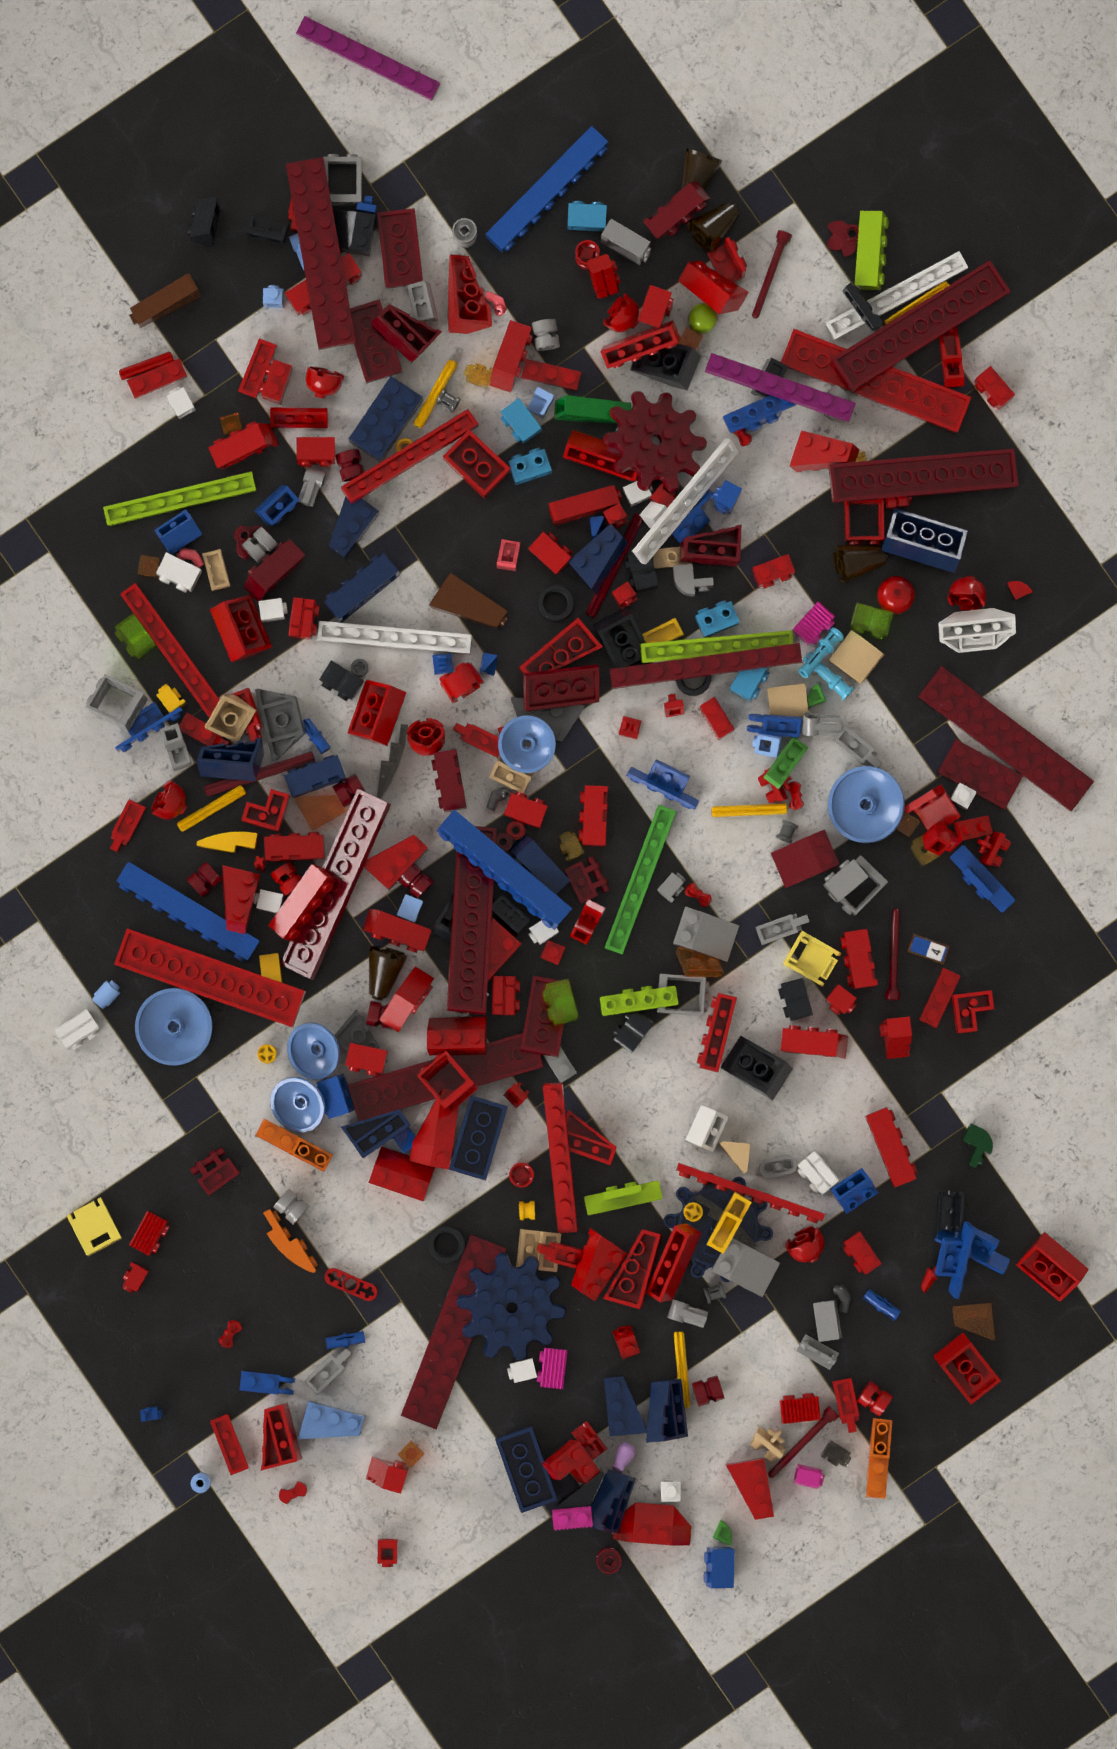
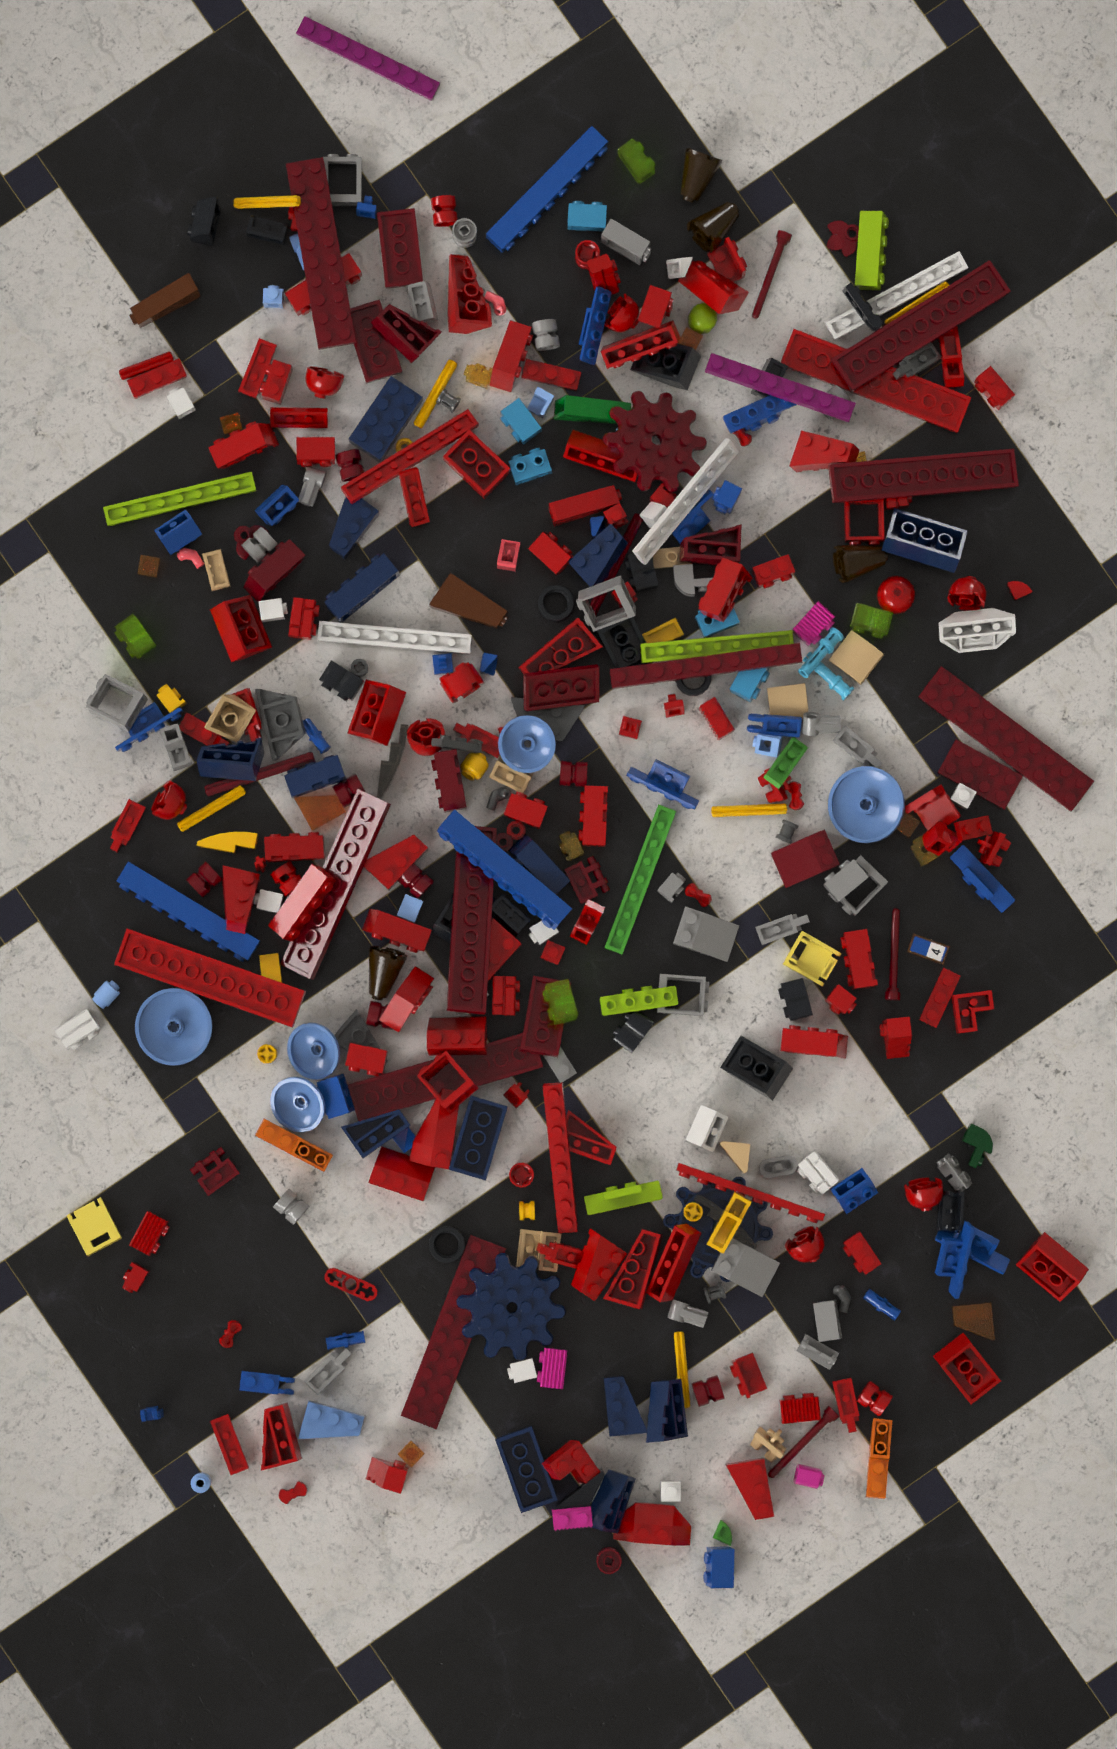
(170, 648): red plate -> none
(178, 572): white brick -> none
(265, 202): none -> yellow axle
(268, 817): red brick -> none
(293, 1250): orange slope -> none
(355, 231): black slope -> none
(391, 1544): red brick -> none
(414, 496): none -> red plate
(444, 210): none -> red wheel
(459, 743): none -> dark grey hinge
(474, 766): none -> yellow head
(573, 773): none -> dark red wheel
(589, 1440): red hips -> none
(594, 325): none -> blue bracket
(596, 623): none -> light grey window
(623, 1456): lavender cone -> none
(626, 1341): red bracket -> none
(635, 495): white brick -> none
(636, 161): none -> clear neon green brick
(678, 210): dark red wedge -> none
(678, 267): none -> white slope
(698, 964): clear orange wing -> none
(718, 1031): red brick -> none
(723, 589): none -> red wedge
(748, 1374): none -> red bracket
(815, 696): bright green tile -> none
(836, 1454): clear smoke brick -> none
(890, 1146): red brick -> none
(917, 361): none -> dark grey hinge
(924, 1193): none -> red cylinder
(929, 1279): red bar -> none
(960, 1179): none -> light grey hinge

